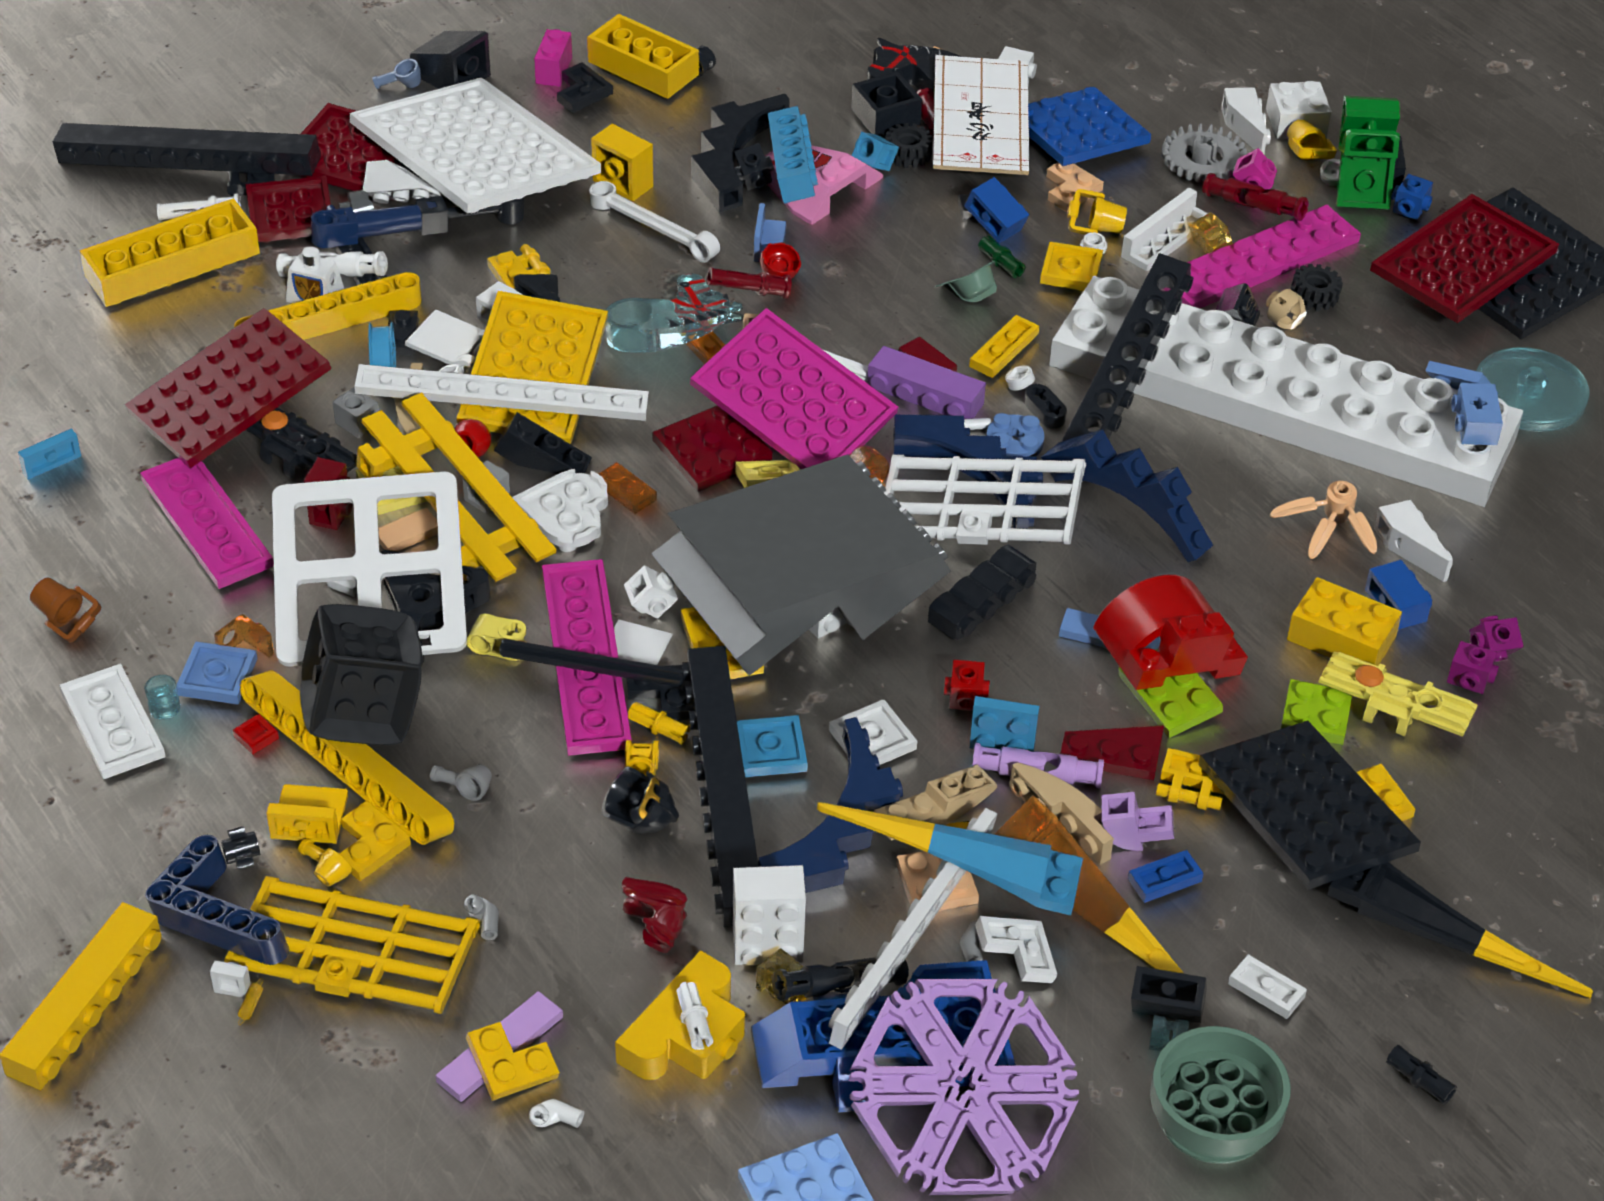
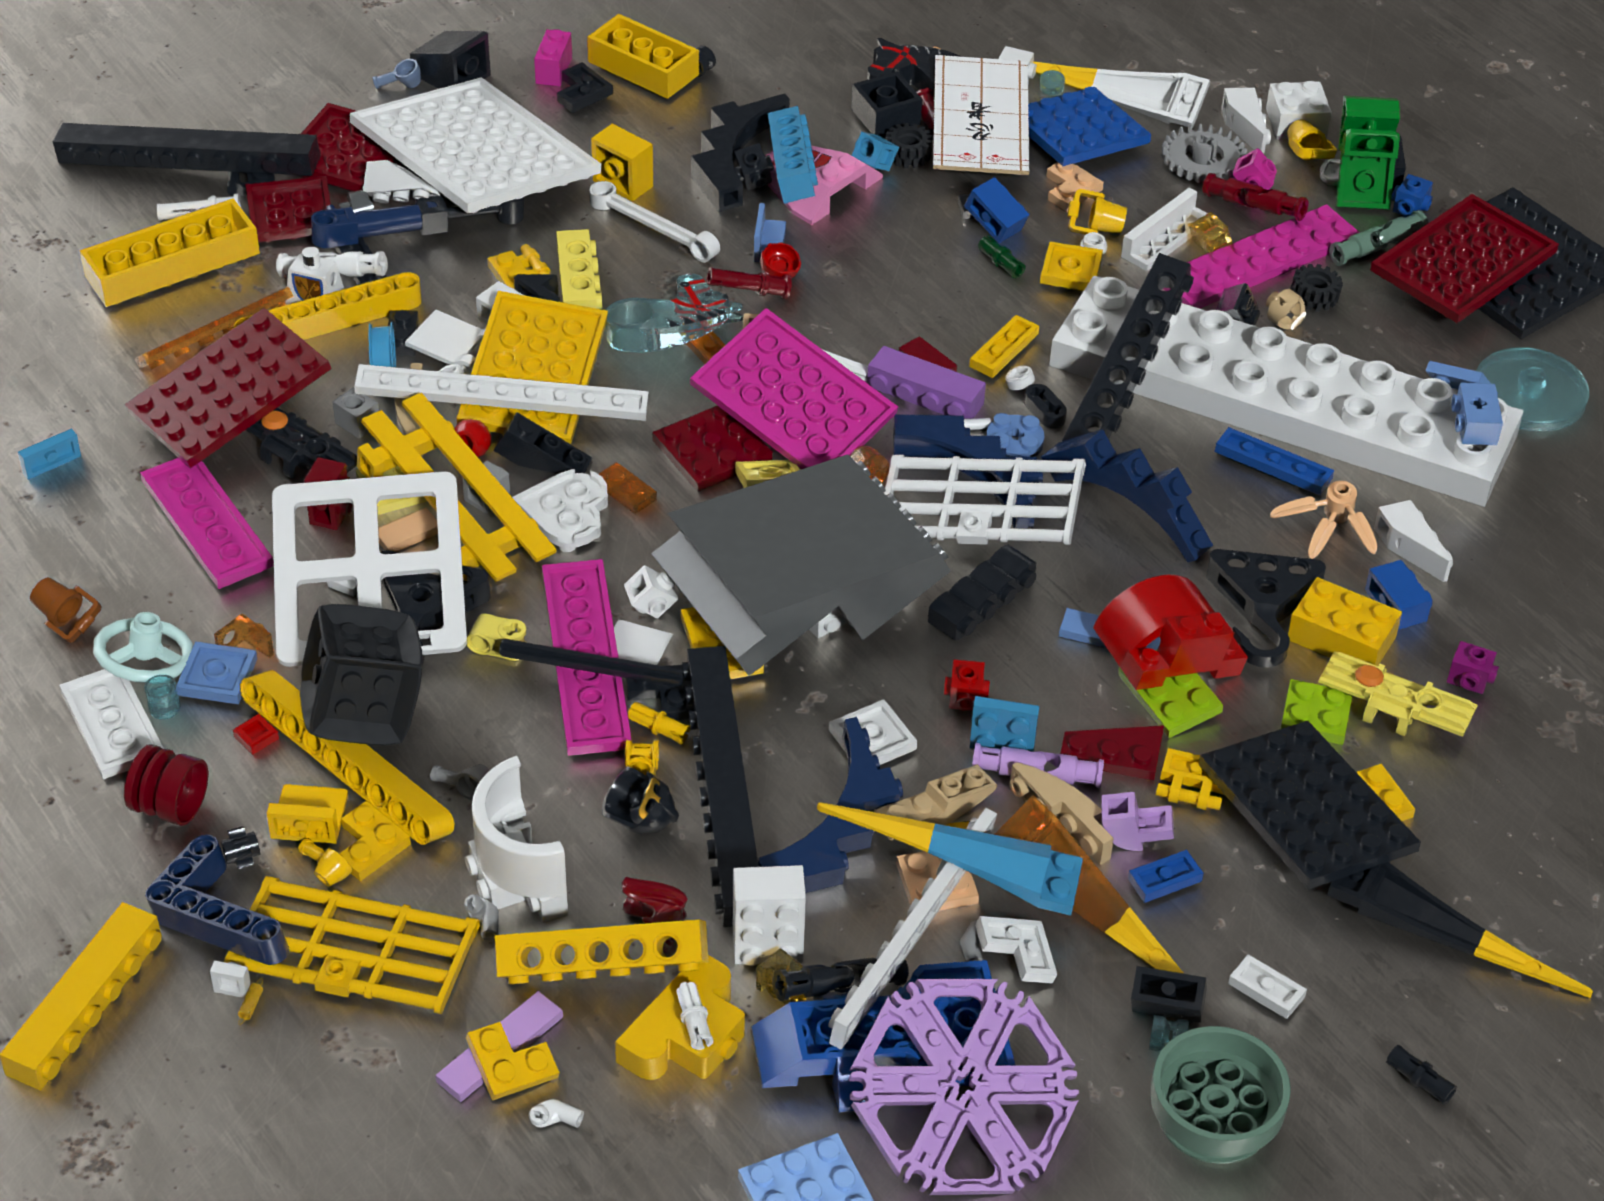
(143, 644): none -> light aqua piece
(166, 784): none -> dark red wheel
(204, 334): none -> clear orange plate
(501, 855): none -> white piece
(514, 949): none -> yellow brick
(578, 268): none -> light yellow brick
(772, 746): dark azure plate -> none
(975, 285): sand green piece -> none
(1052, 82): none -> clear light blue tile
(1155, 94): none -> white plate
(1263, 604): none -> black piece
(1274, 461): none -> blue plate
(1363, 243): none -> sand green piece
(1498, 636): magenta brick -> none

